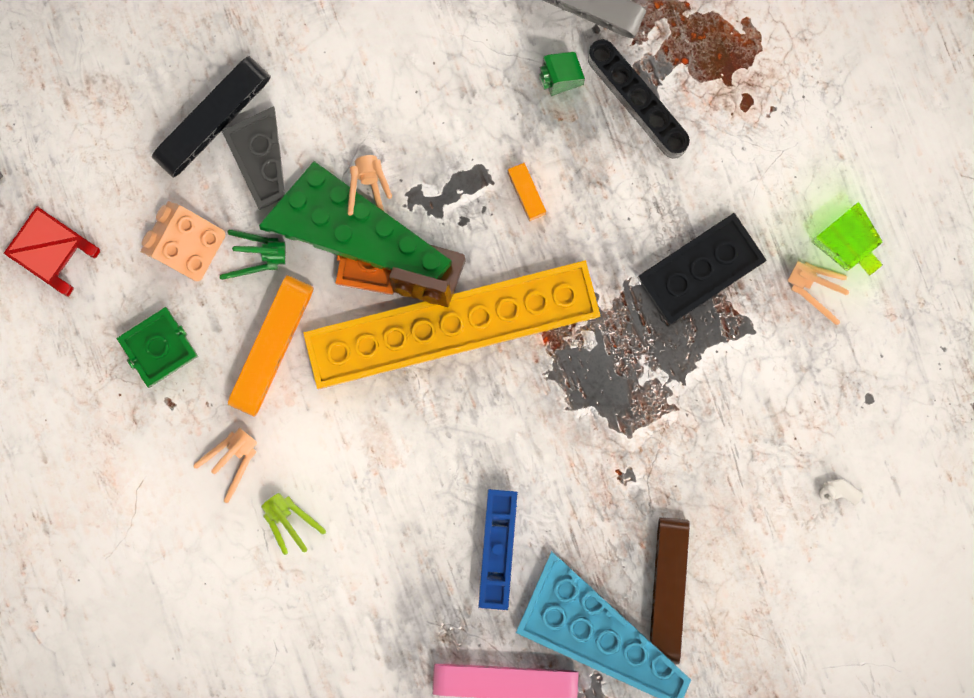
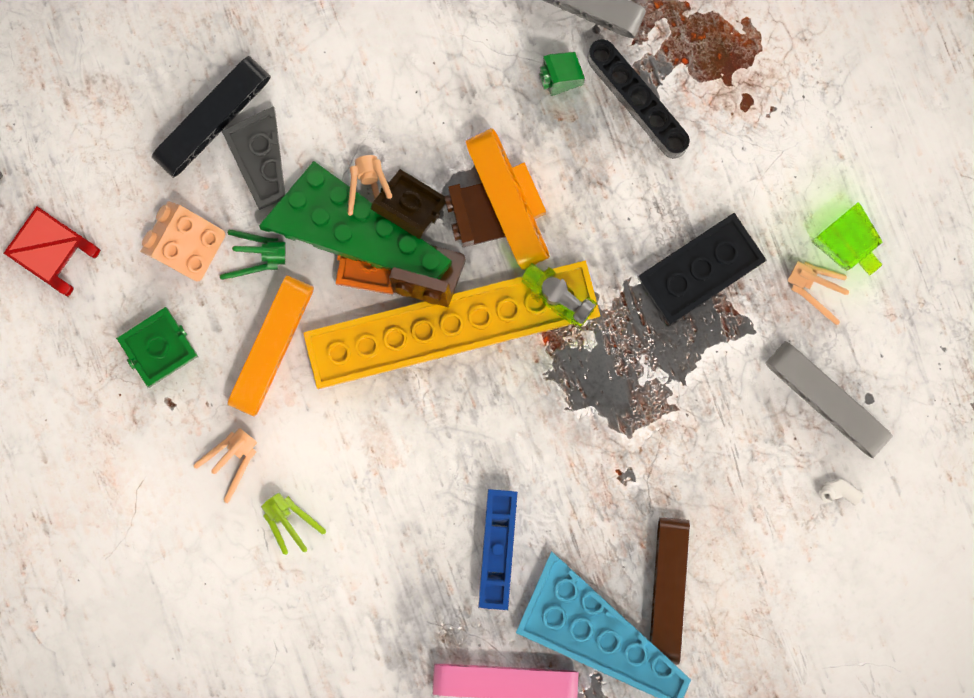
(412, 204): none -> dark brown plate
(473, 215): none -> reddish brown bracket
(507, 198): none -> light orange beam
(556, 296): none -> hips
(829, 399): none -> light grey beam

